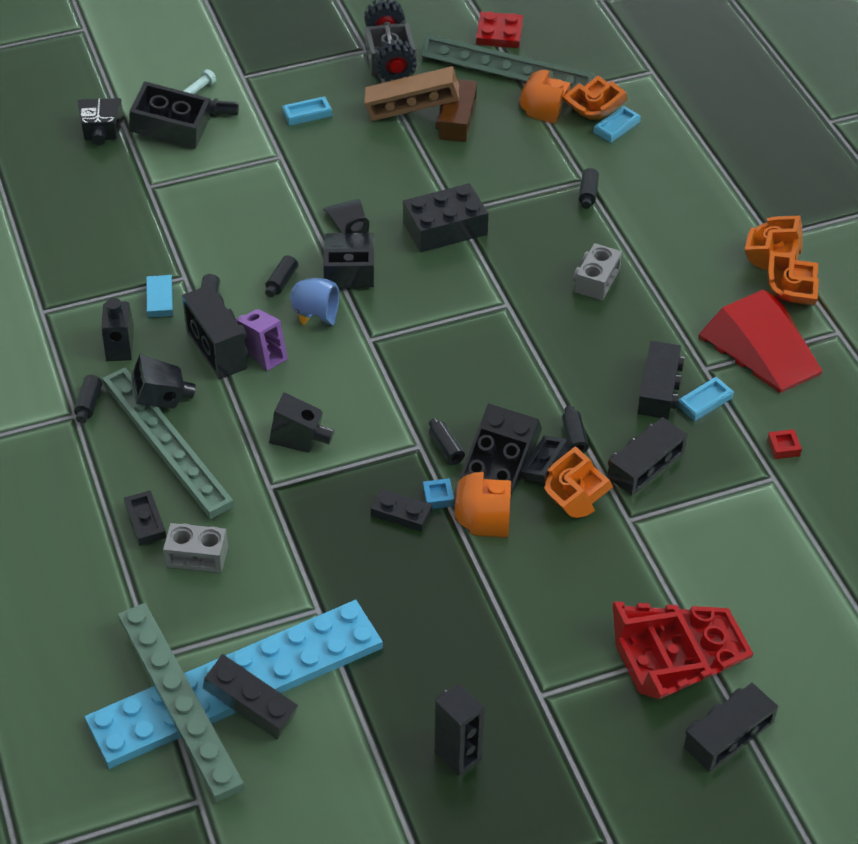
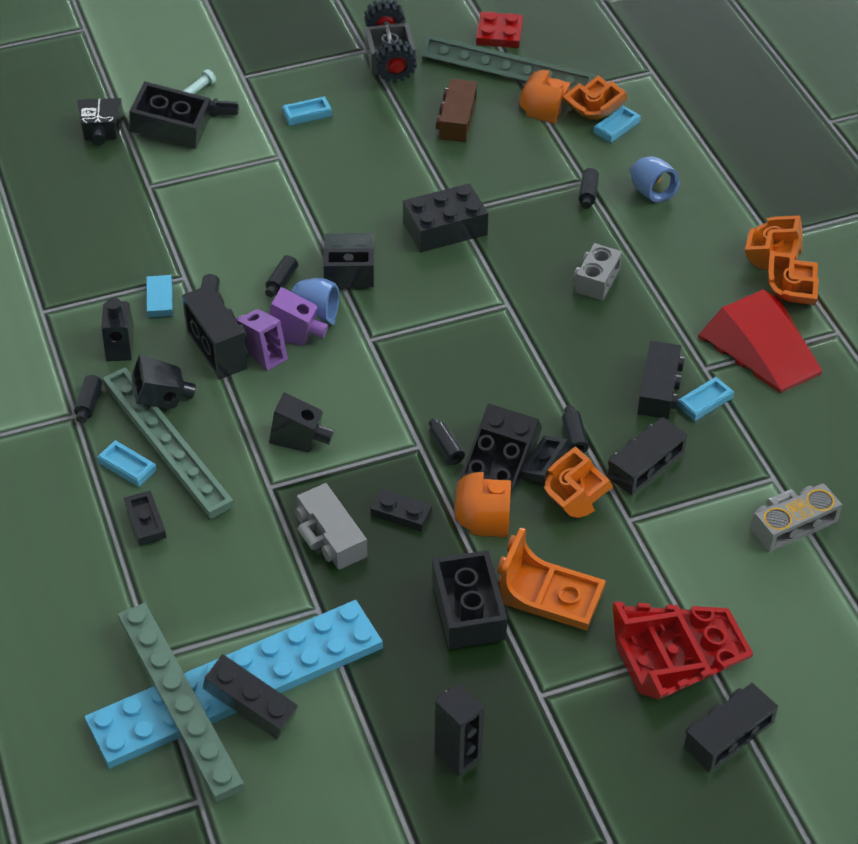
(127, 463): none -> medium azure tile
(195, 547): light grey brick -> none
(297, 317): none -> medium lavender torso
(336, 531): none -> light grey piece
(349, 217): black piece -> none
(412, 93): medium nougat brick -> none
(438, 493): dark azure tile -> none
(469, 599): none -> black brick
(547, 588): none -> orange bracket
(648, 172): none -> medium blue piece
(784, 444): red tile -> none
(795, 516): none -> light grey piece

